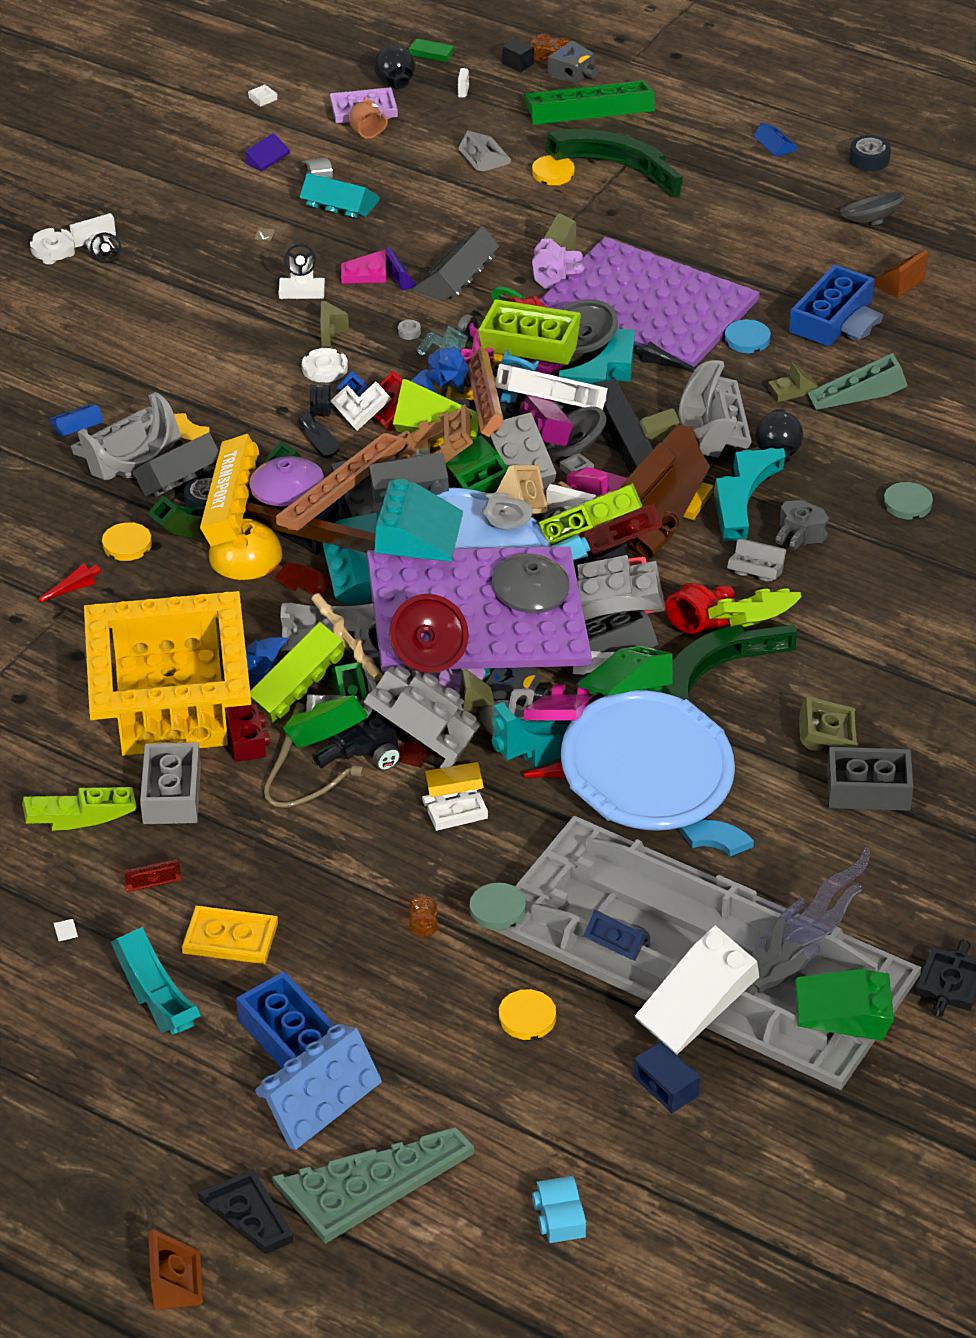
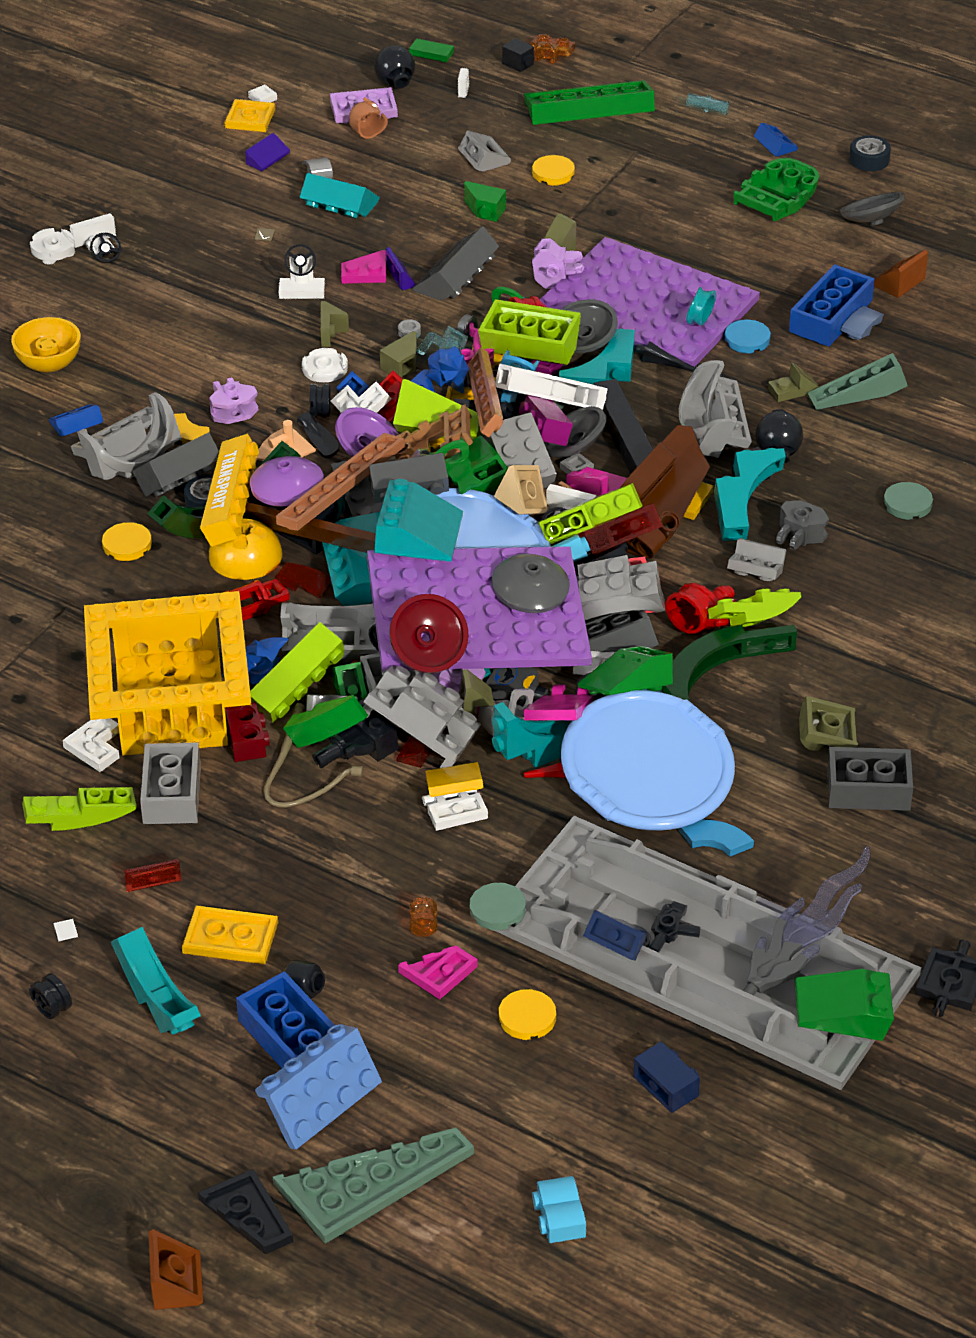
(46, 343): none -> yellow piece
(50, 995): none -> black wheel
(78, 579): red piece -> none
(90, 743): none -> white plate
(232, 400): none -> lavender hinge
(250, 115): none -> yellow tile
(261, 597): none -> red piece
(290, 437): none -> light nougat shield
(307, 976): none -> black head
(348, 642): tan piece -> none
(359, 428): none -> medium lavender dish
(386, 756): tile -> none
(400, 356): none -> olive slope
(440, 971): none -> dark pink wing
(459, 466): none -> green hair
(484, 200): none -> green slope
(506, 512): light grey hat -> none
(572, 63): dark grey torso -> none
(617, 148): dark green arch -> none
(659, 425): olive slope -> none
(668, 926): none -> black piece
(698, 990): white slope -> none
(701, 307): none -> teal piece
(707, 103): none -> clear light blue pin
(784, 178): none -> green slope

